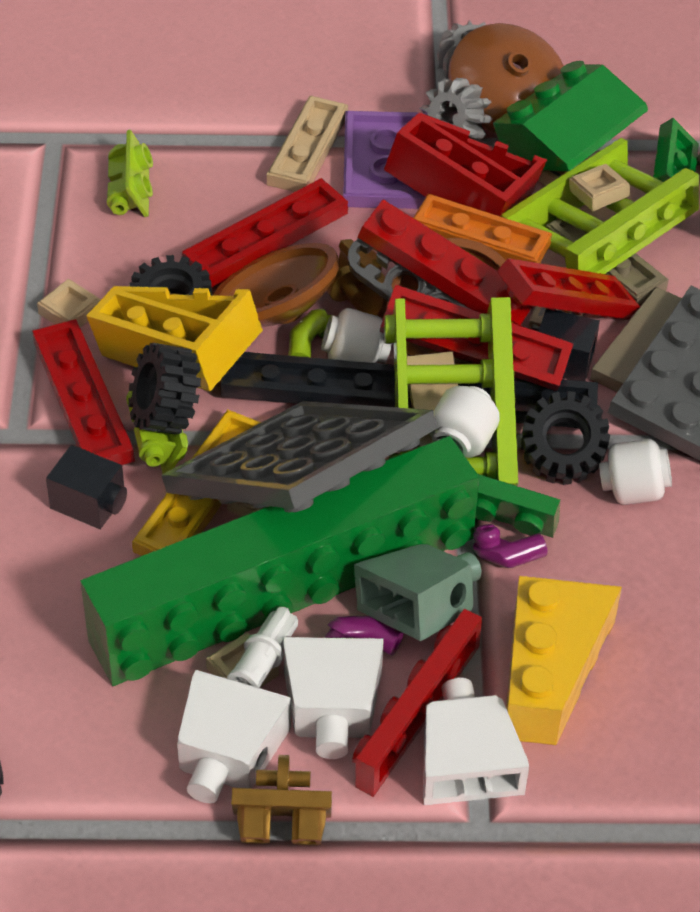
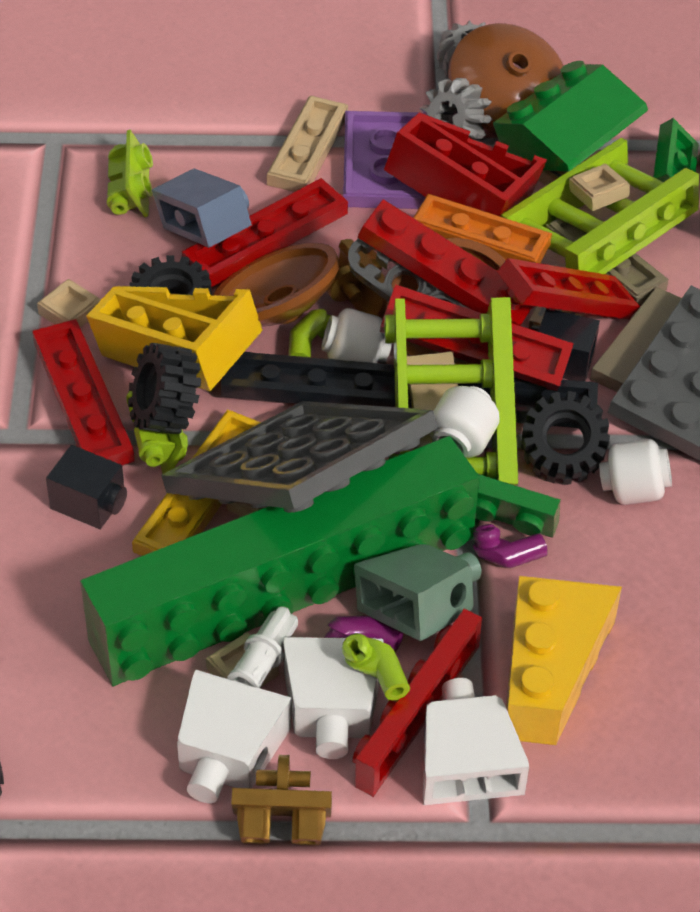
(202, 207): none -> sand blue brick
(376, 660): none -> lime arm

